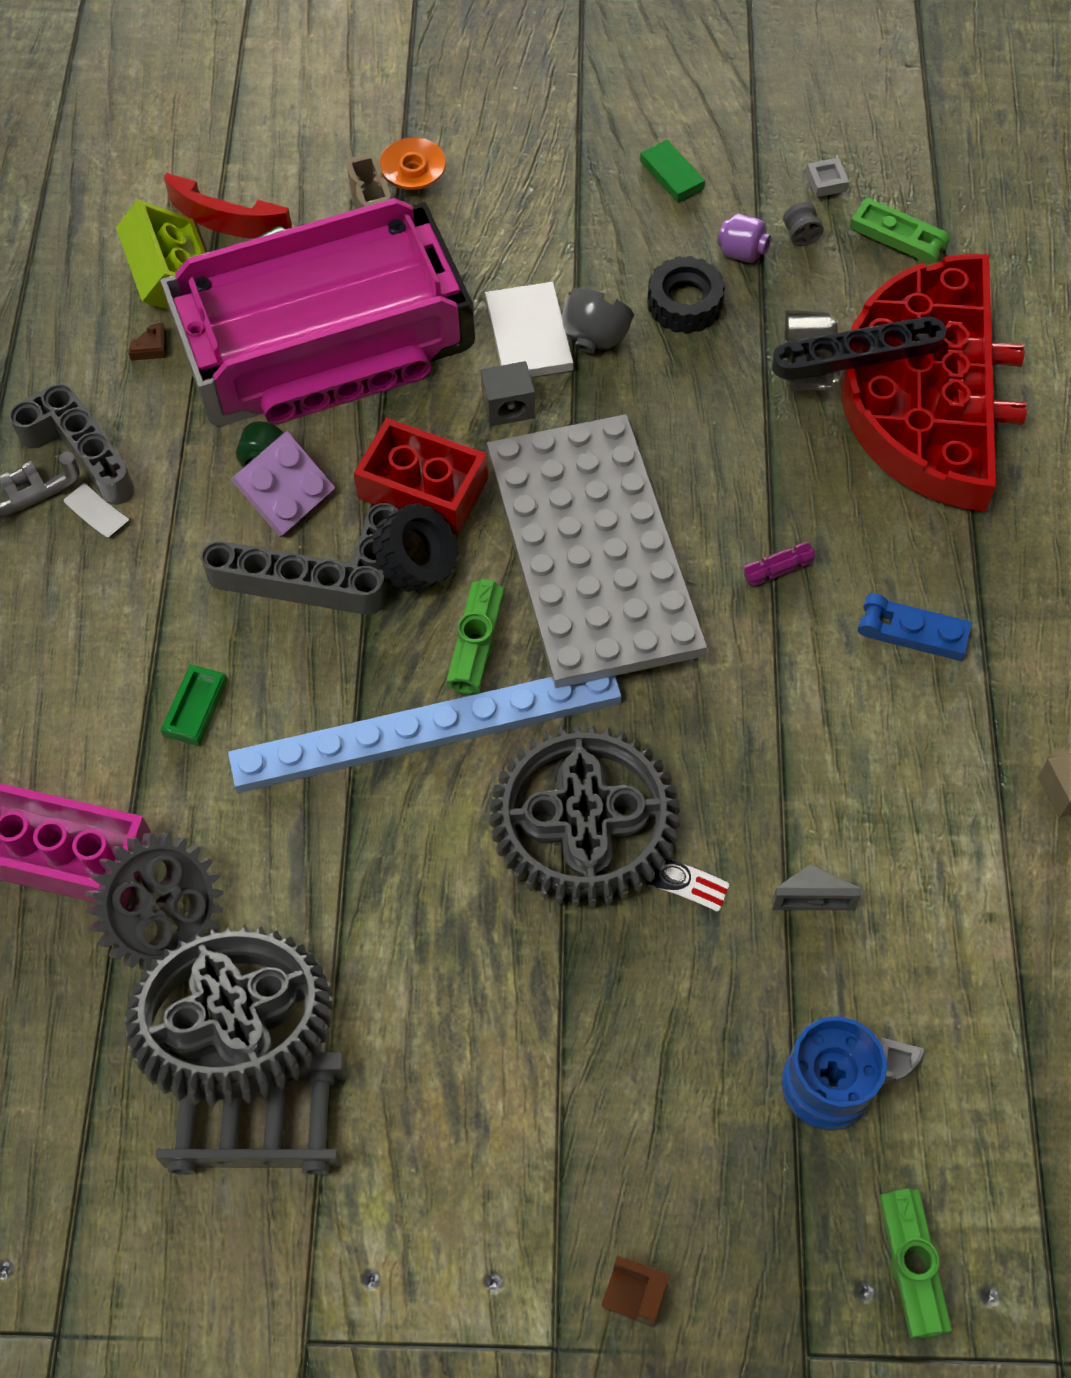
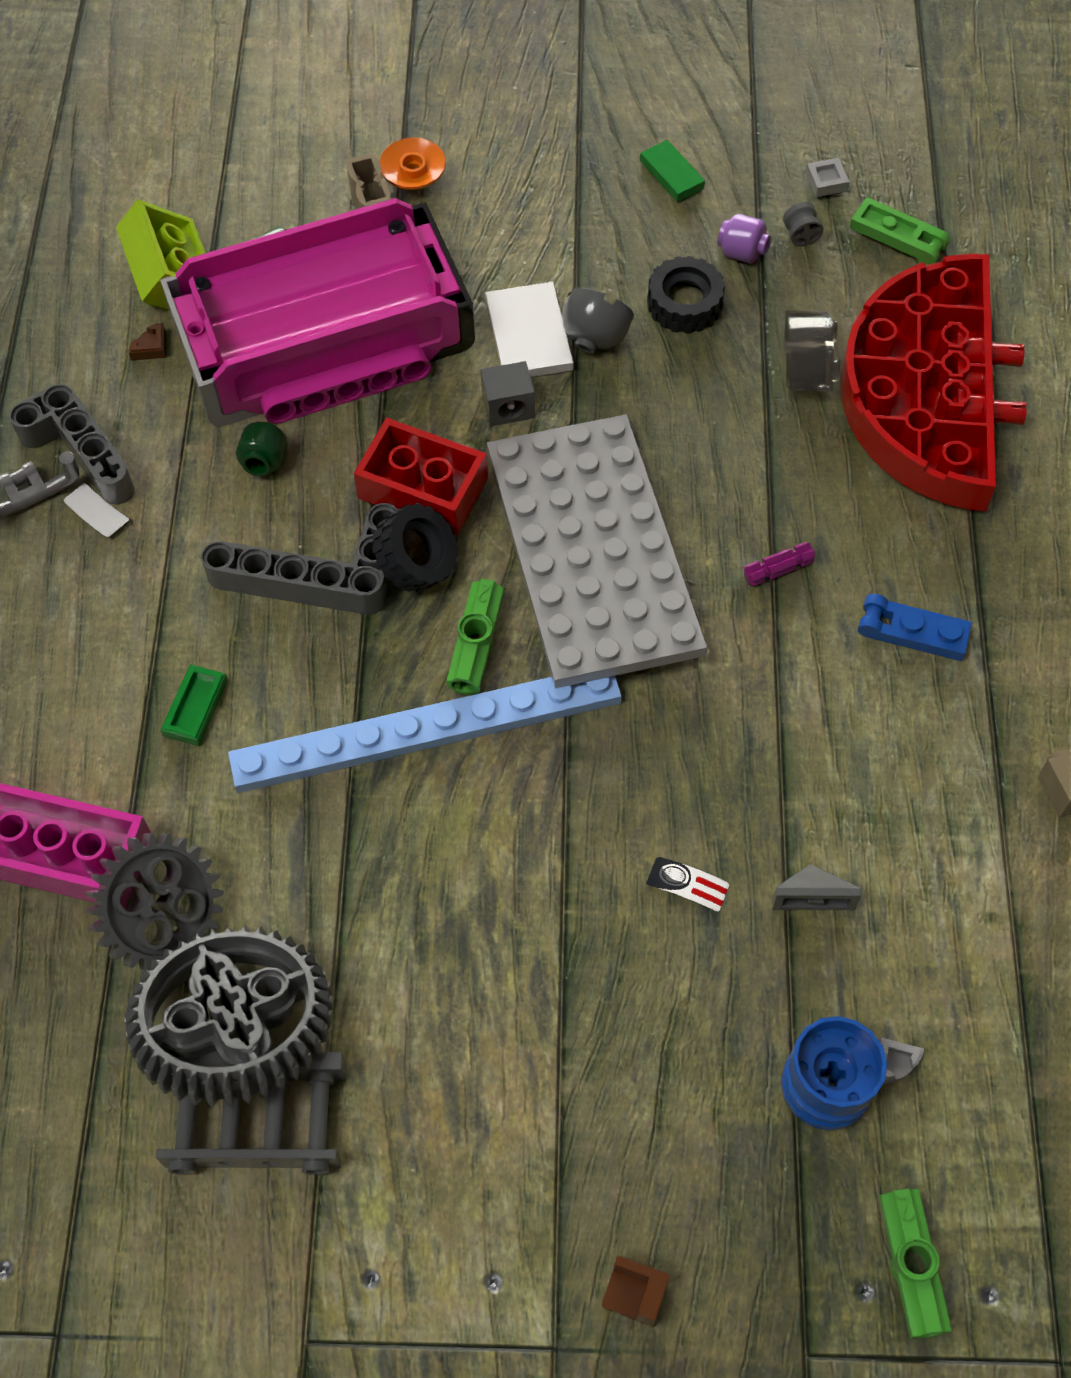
(224, 215): red slope -> none
(282, 483): lavender plate -> none
(580, 754): dark grey gear -> none
(871, 337): black beam -> none

